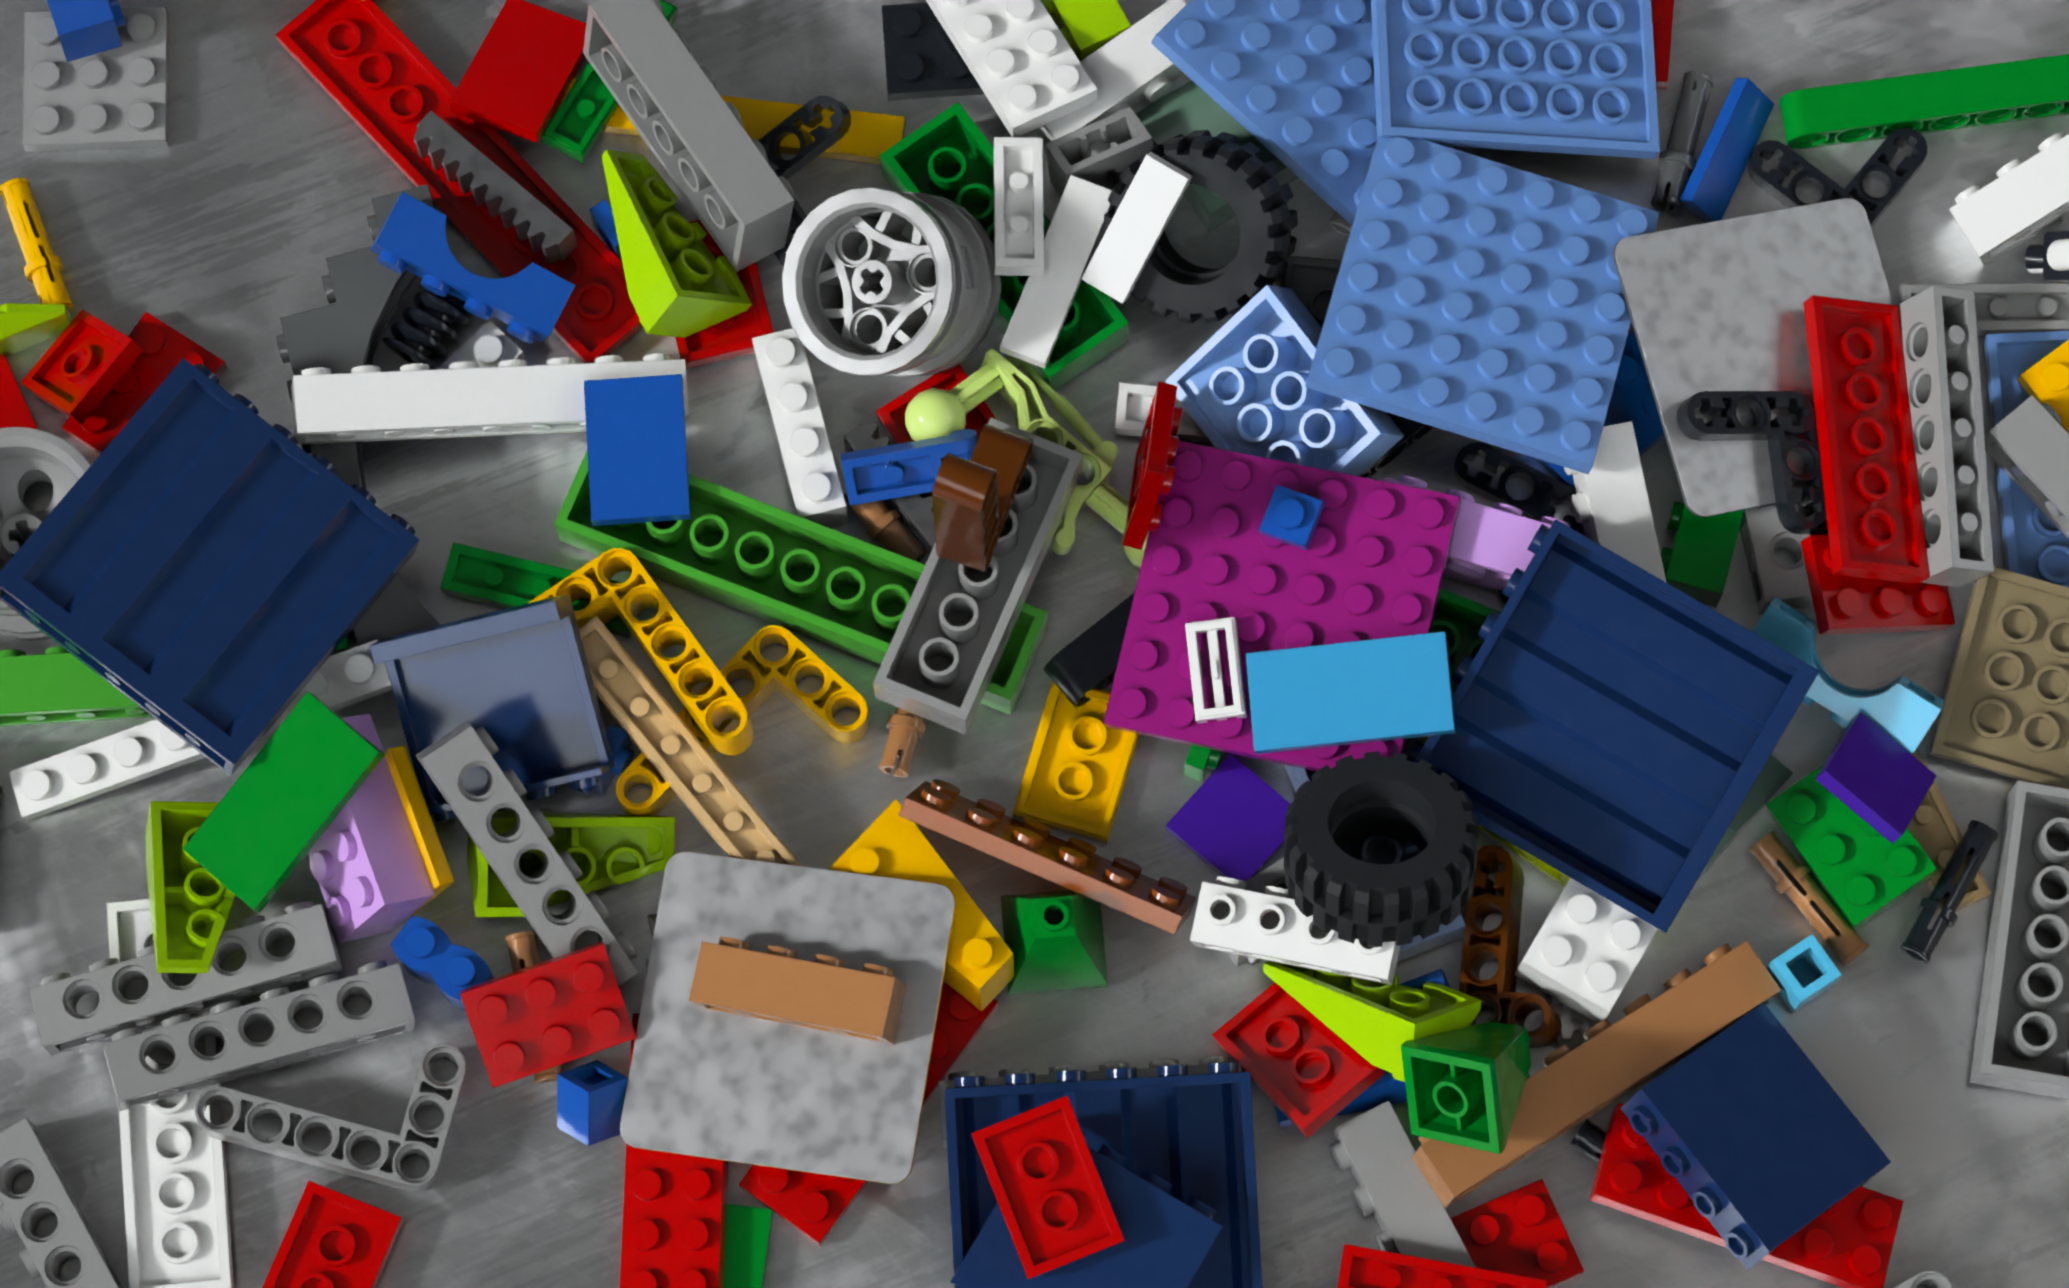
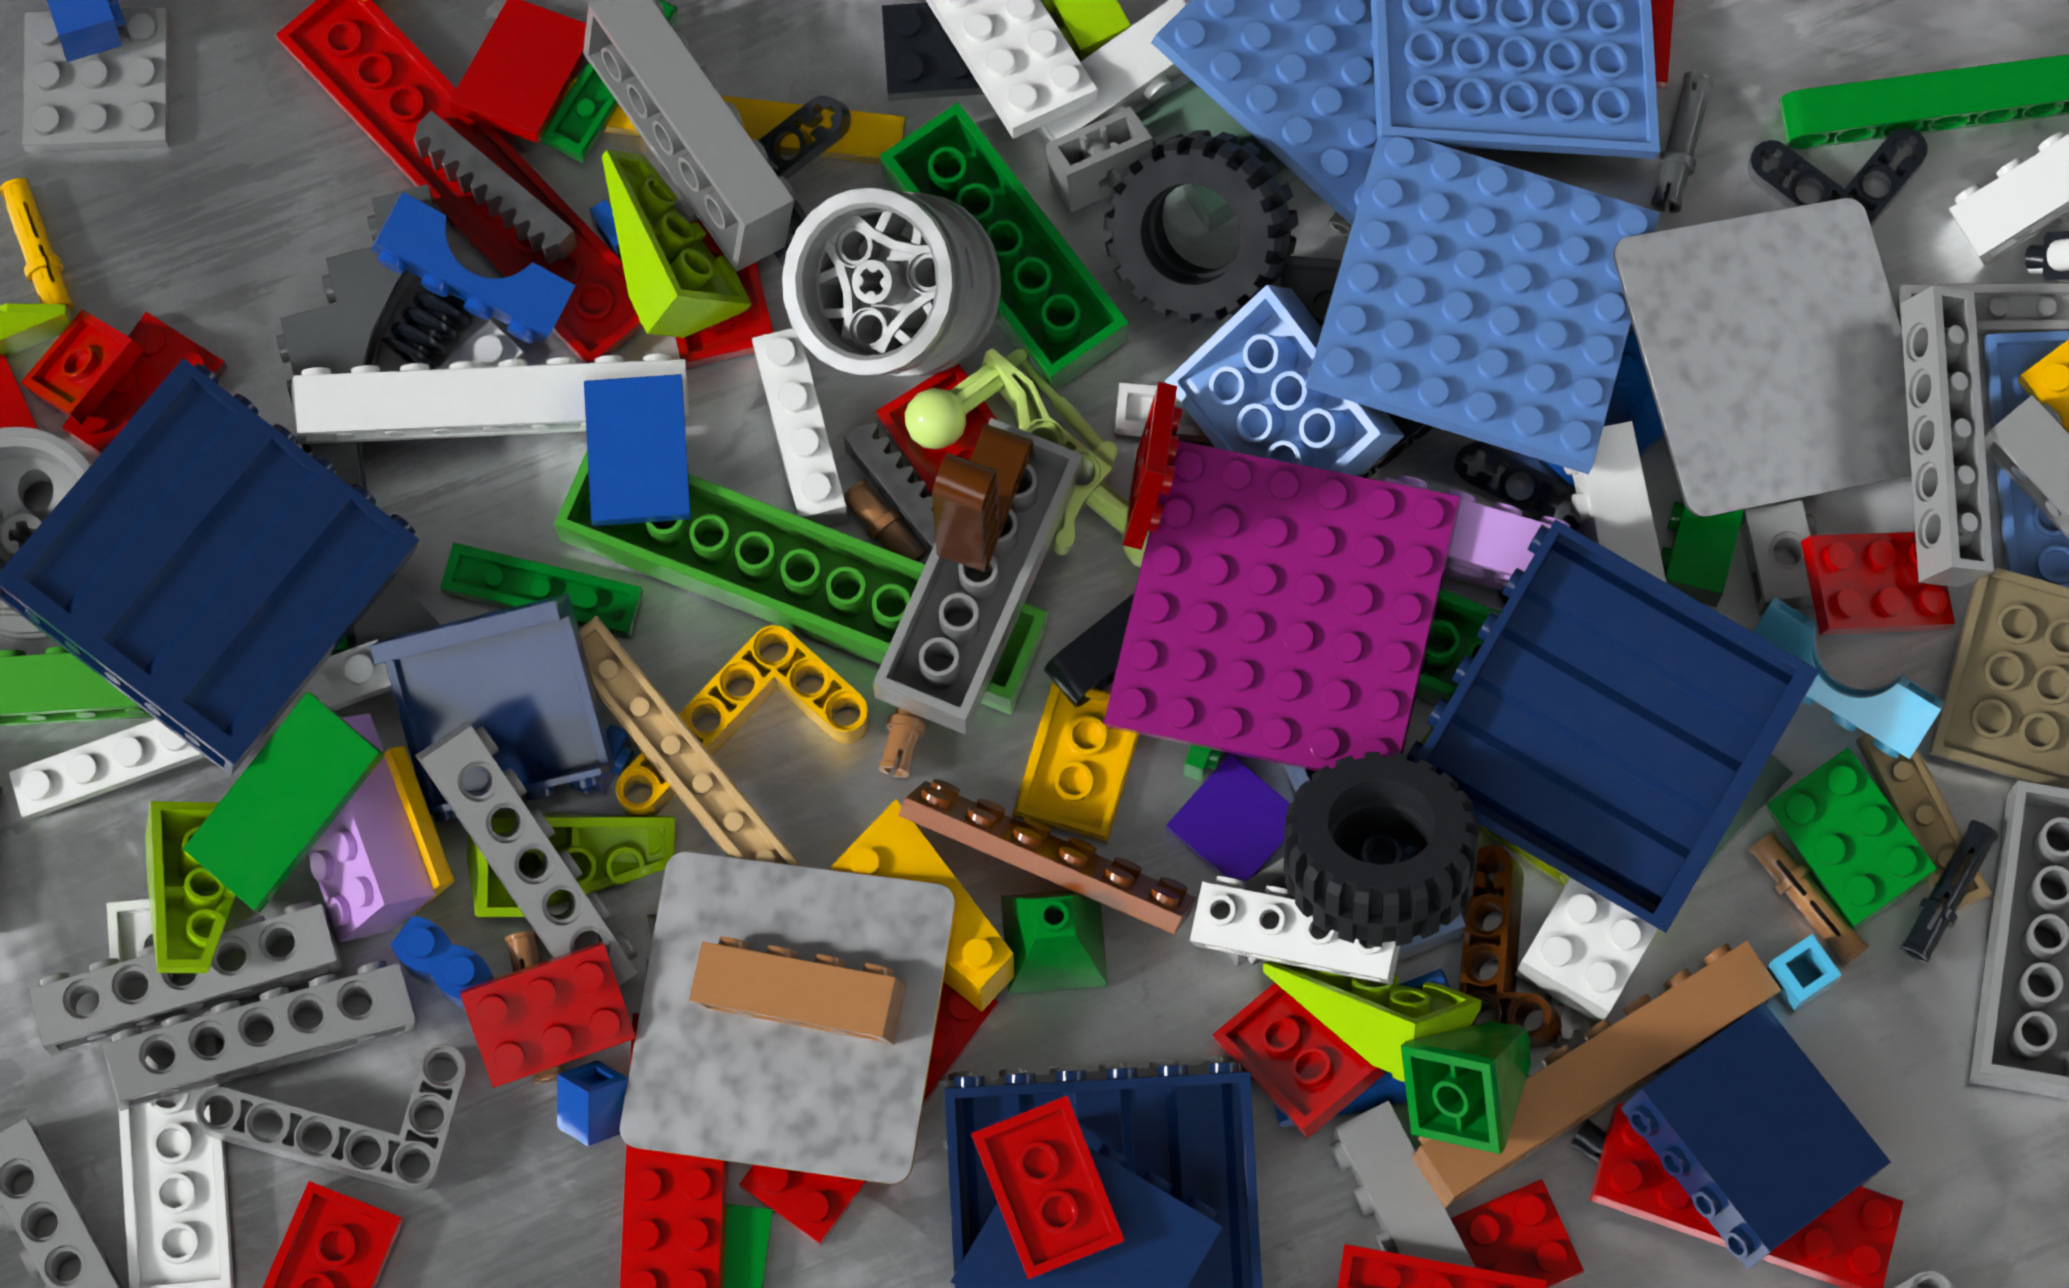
(655, 637): yellow beam -> none
(901, 467): blue plate -> none
(1018, 206): white plate -> none
(1066, 256): white tile -> none
(1136, 227): white tile -> none
(1221, 711): white tile -> none
(1291, 517): blue plate -> none
(1350, 693): dark azure tile -> none
(1727, 151): blue tile -> none
(1781, 438): black beam -> none
(1865, 440): red plate -> none
(1876, 777): dark purple tile -> none

